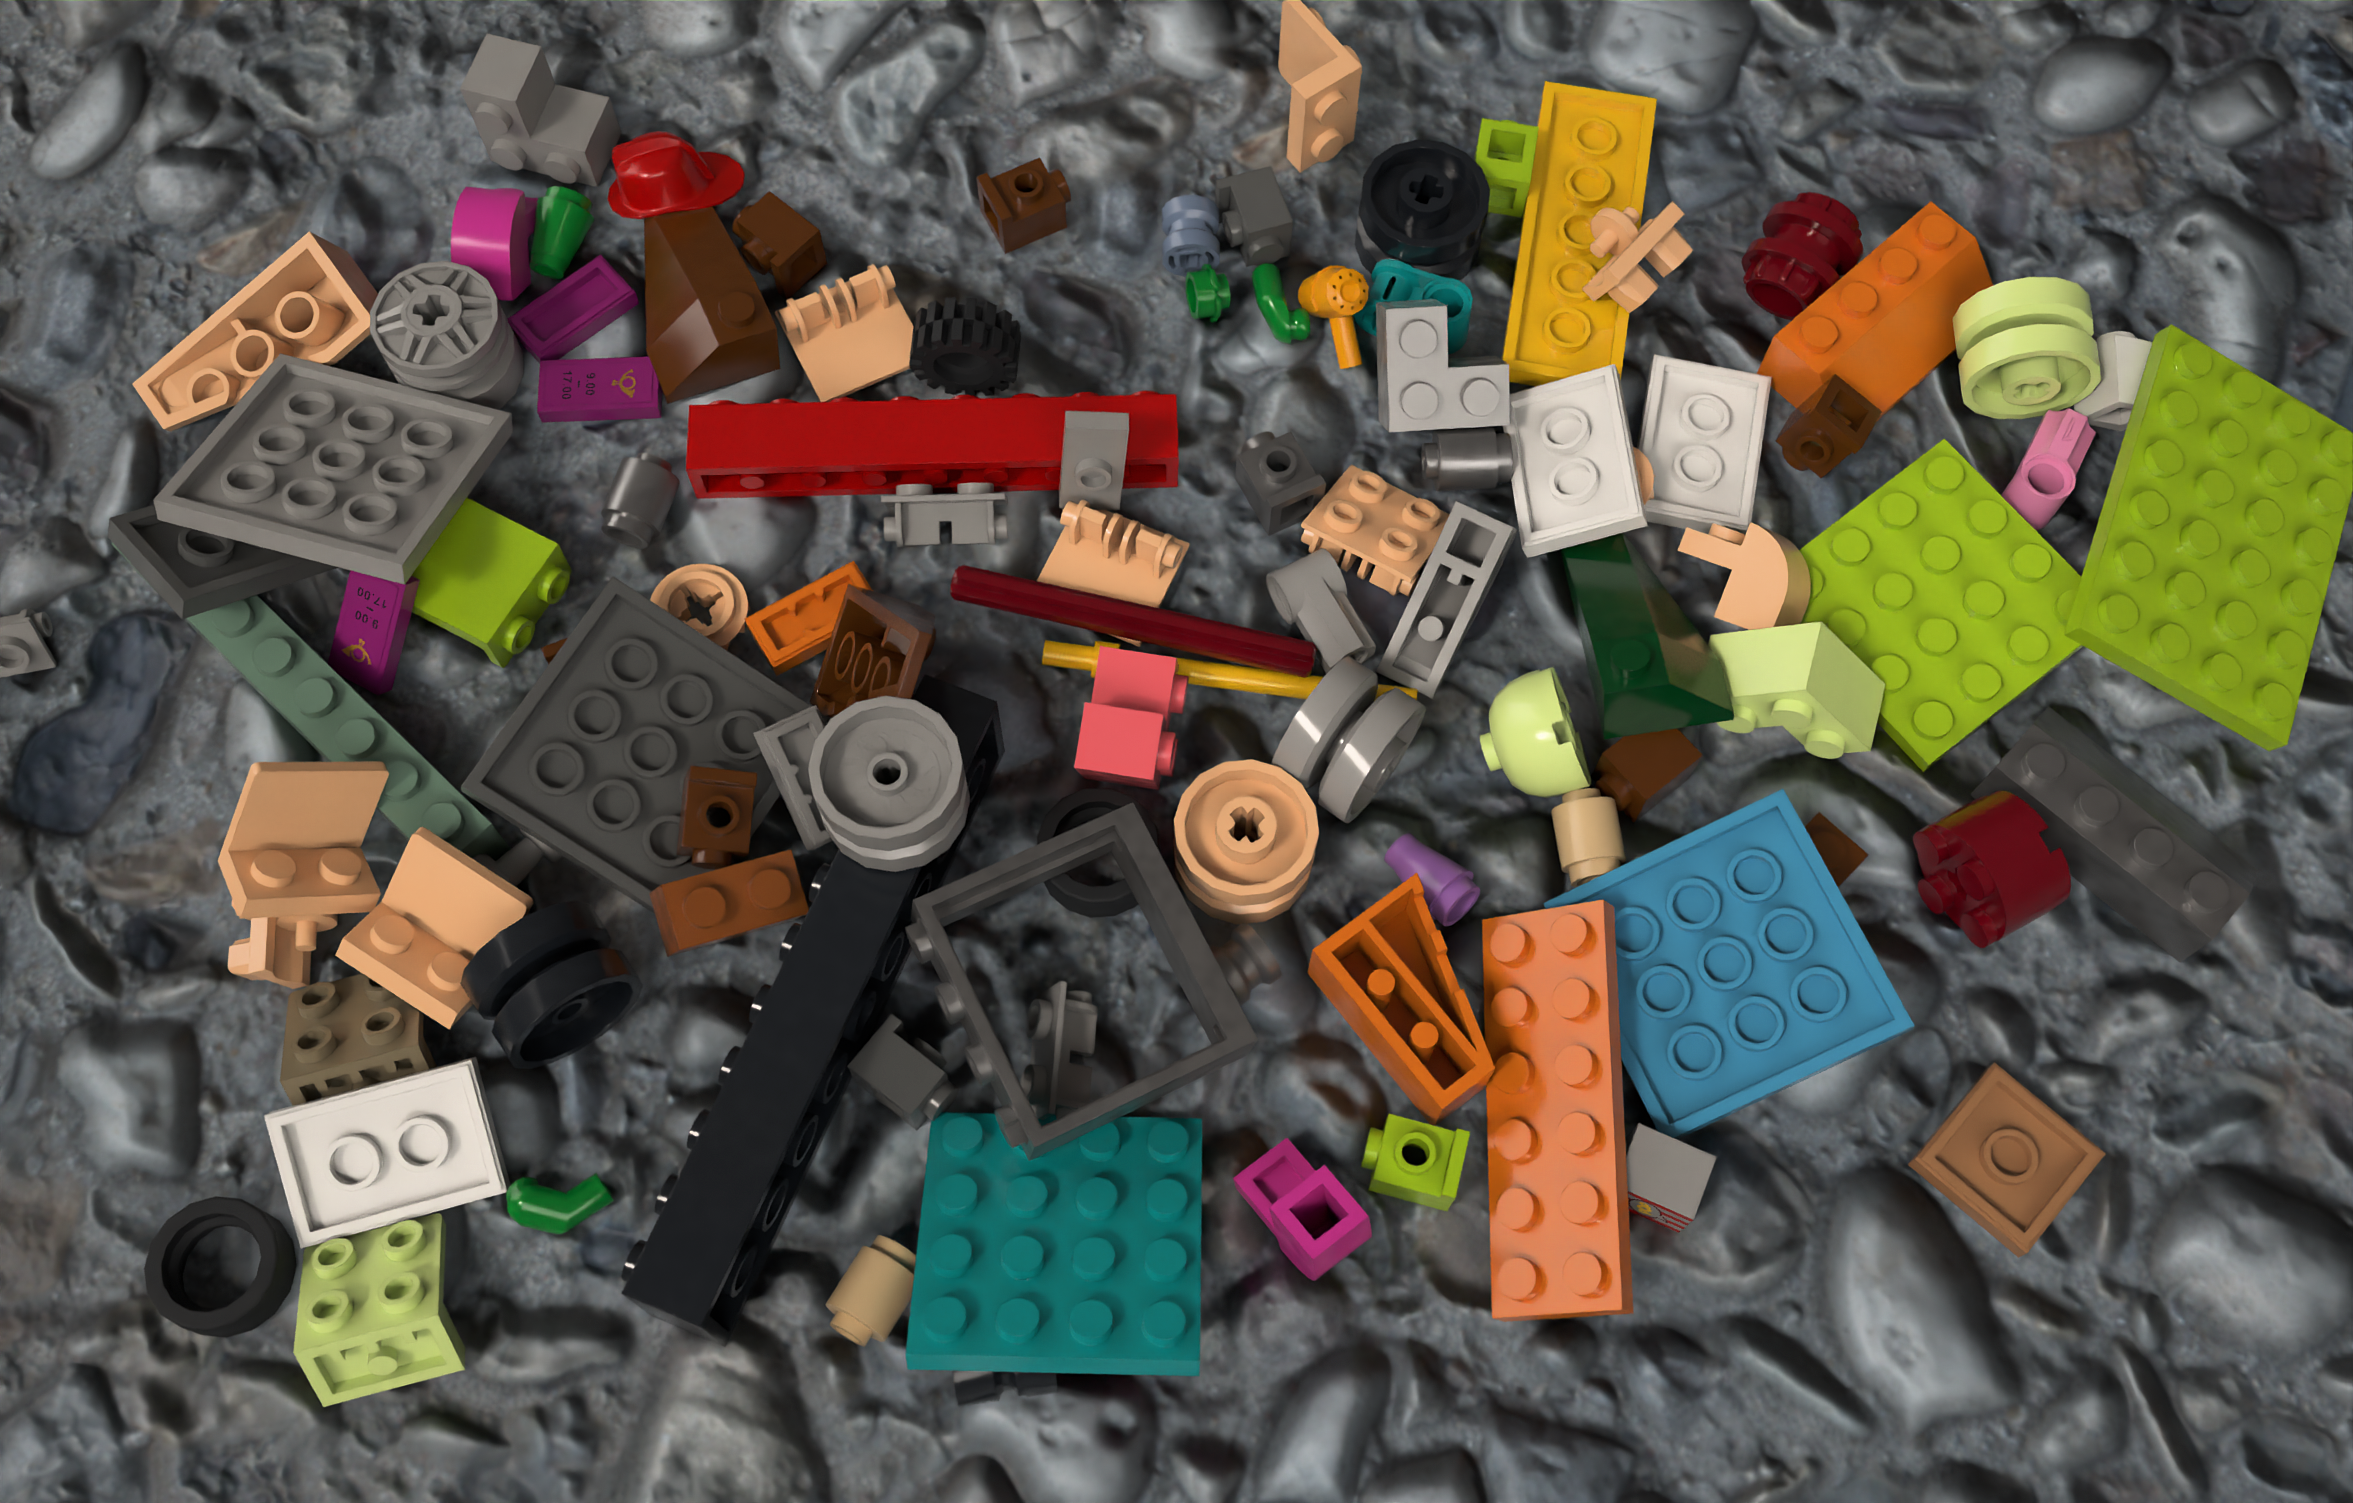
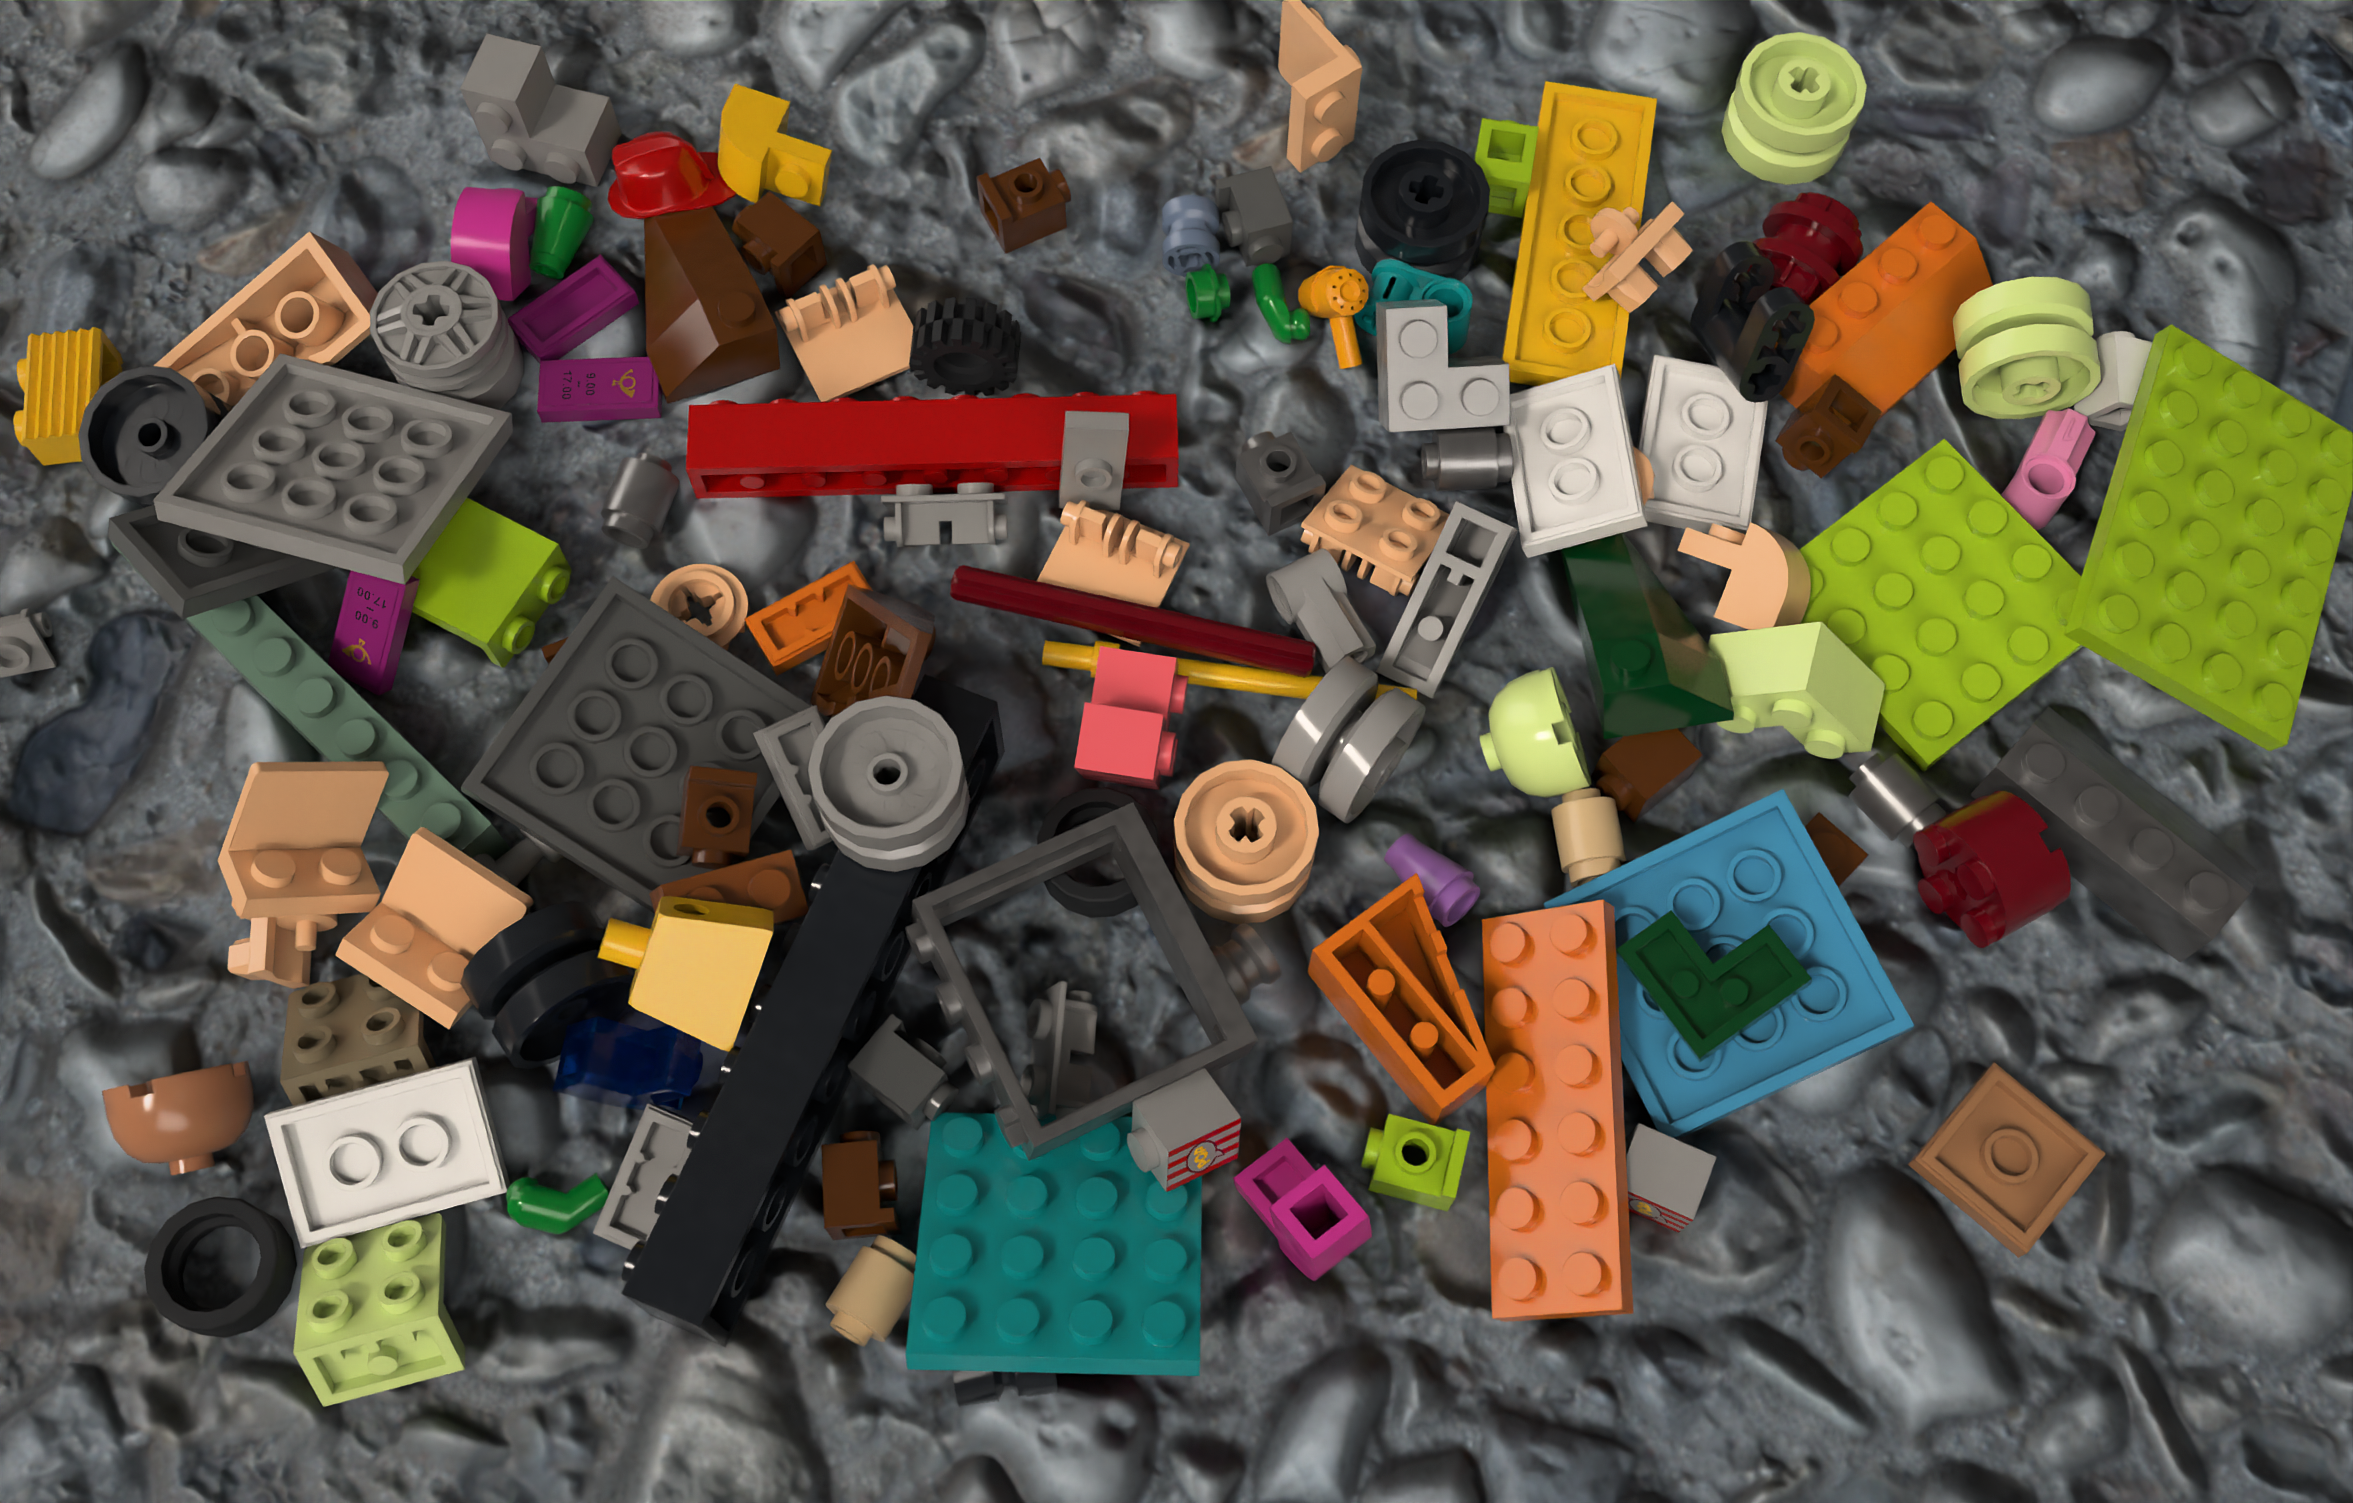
(57, 386): none -> yellow brick
(145, 430): none -> black wheel
(182, 1116): none -> nougat cylinder
(628, 1064): none -> clear blue brick
(653, 1155): none -> light grey plate
(693, 964): none -> yellow torso
(761, 155): none -> yellow brick
(858, 1188): none -> reddish brown brick
(1184, 1130): none -> light grey brick
(1709, 1000): none -> dark green plate
(1742, 332): none -> black connector
(1793, 108): none -> yellowish green wheel
(1895, 797): none -> flat silver brick

